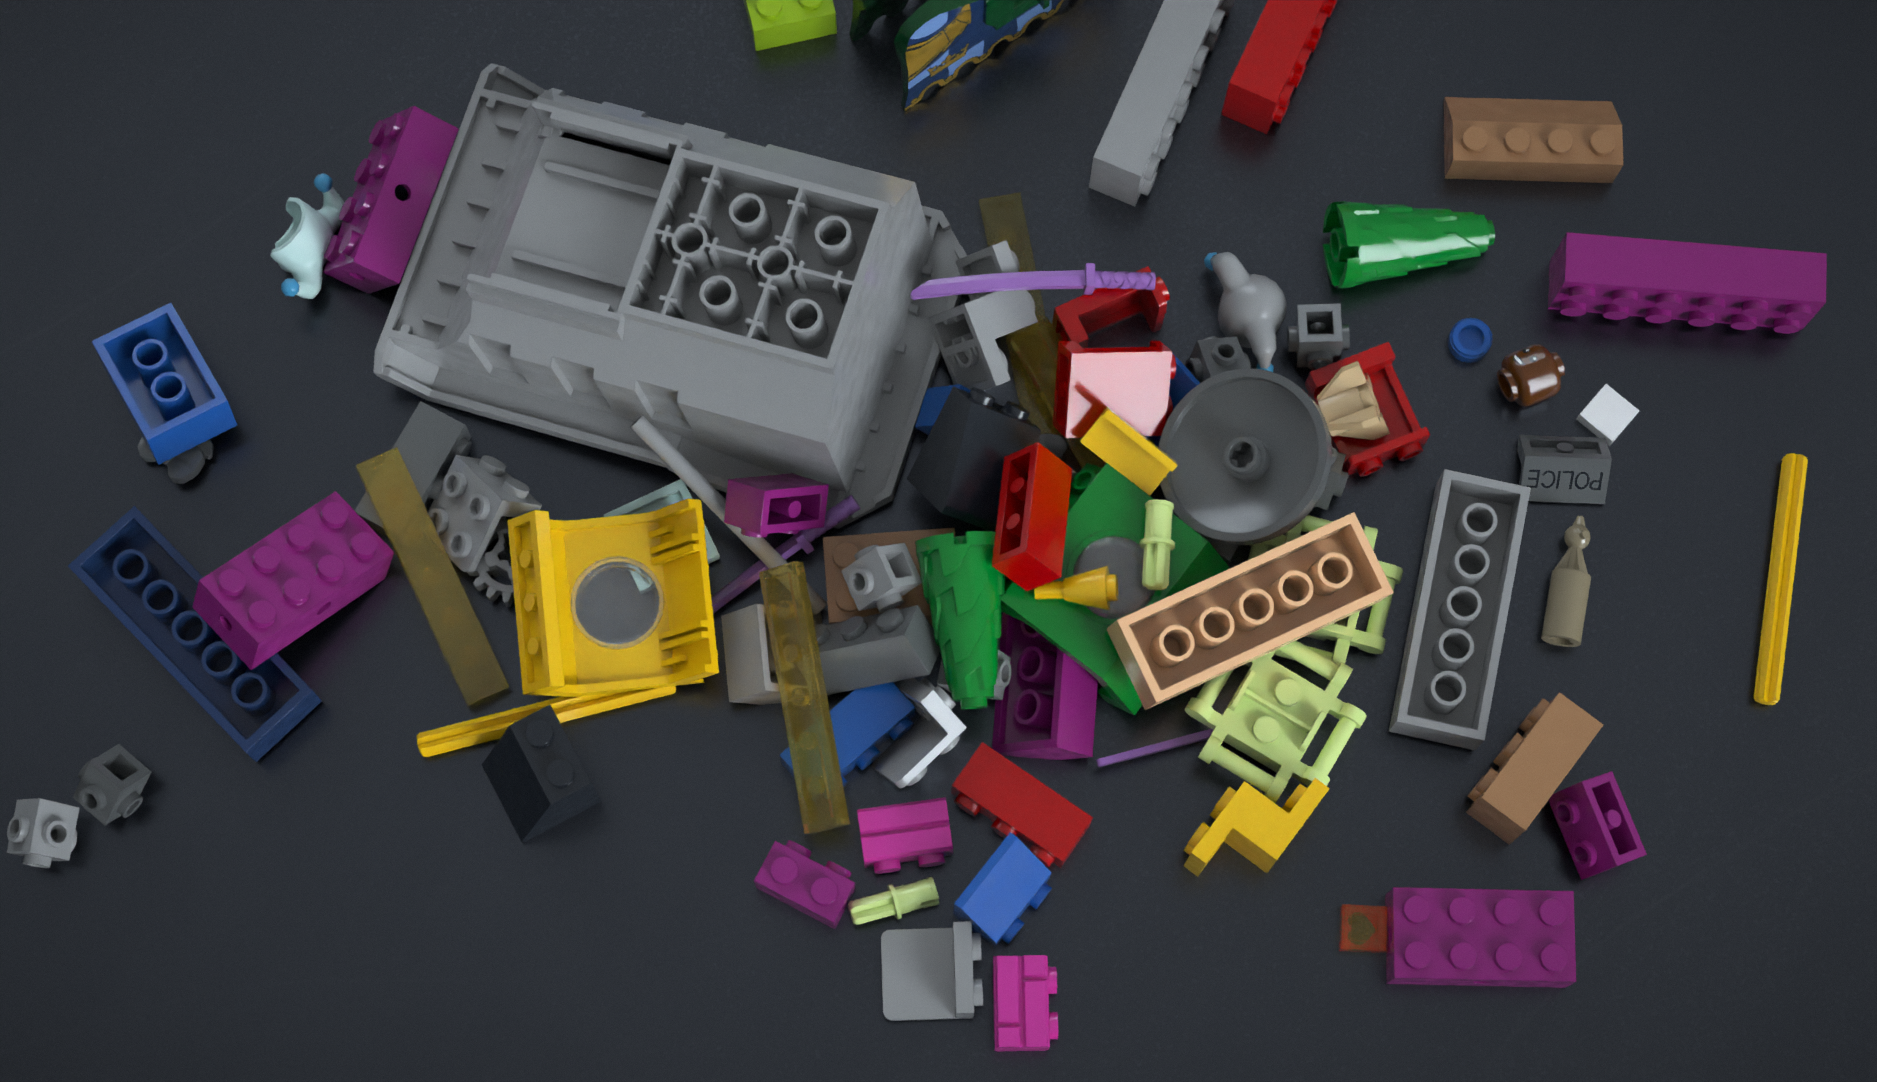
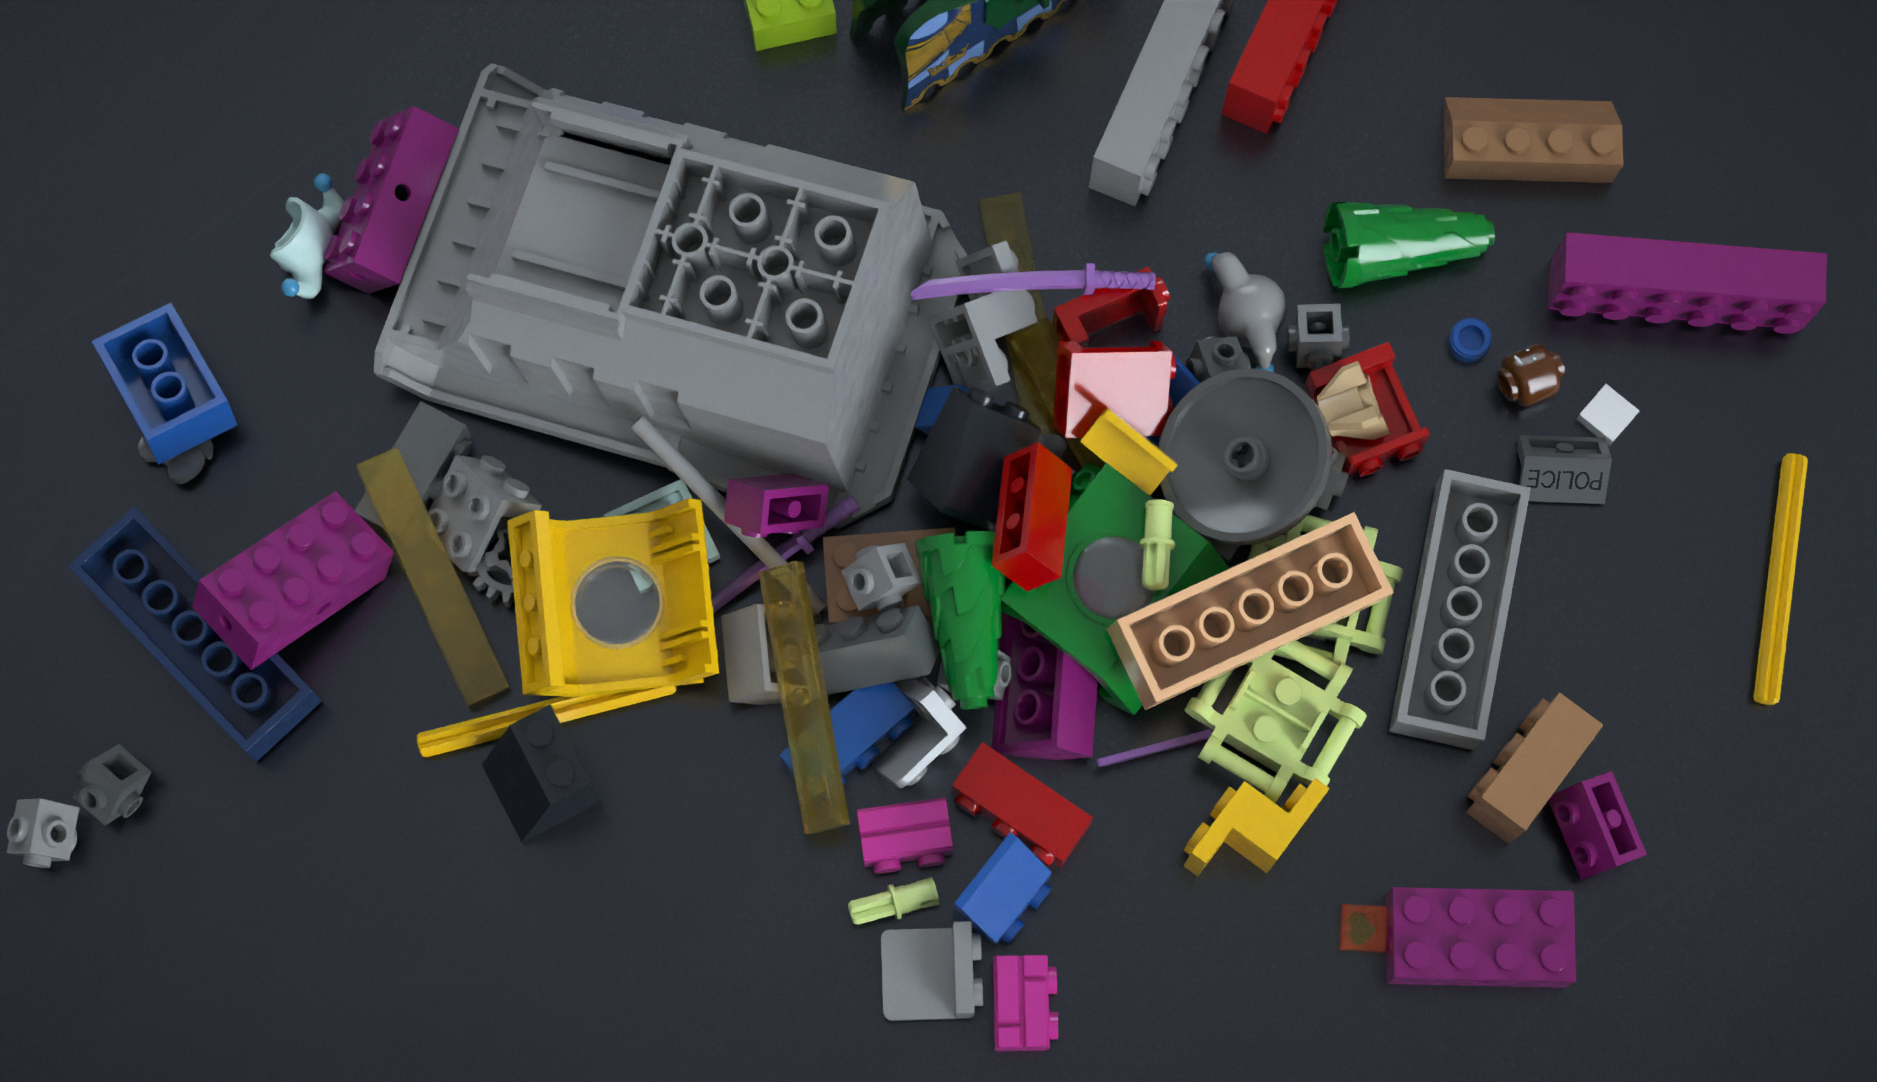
(805, 884): magenta brick -> none
(1090, 588): yellow cone -> none
(1568, 591): dark tan wheel -> none

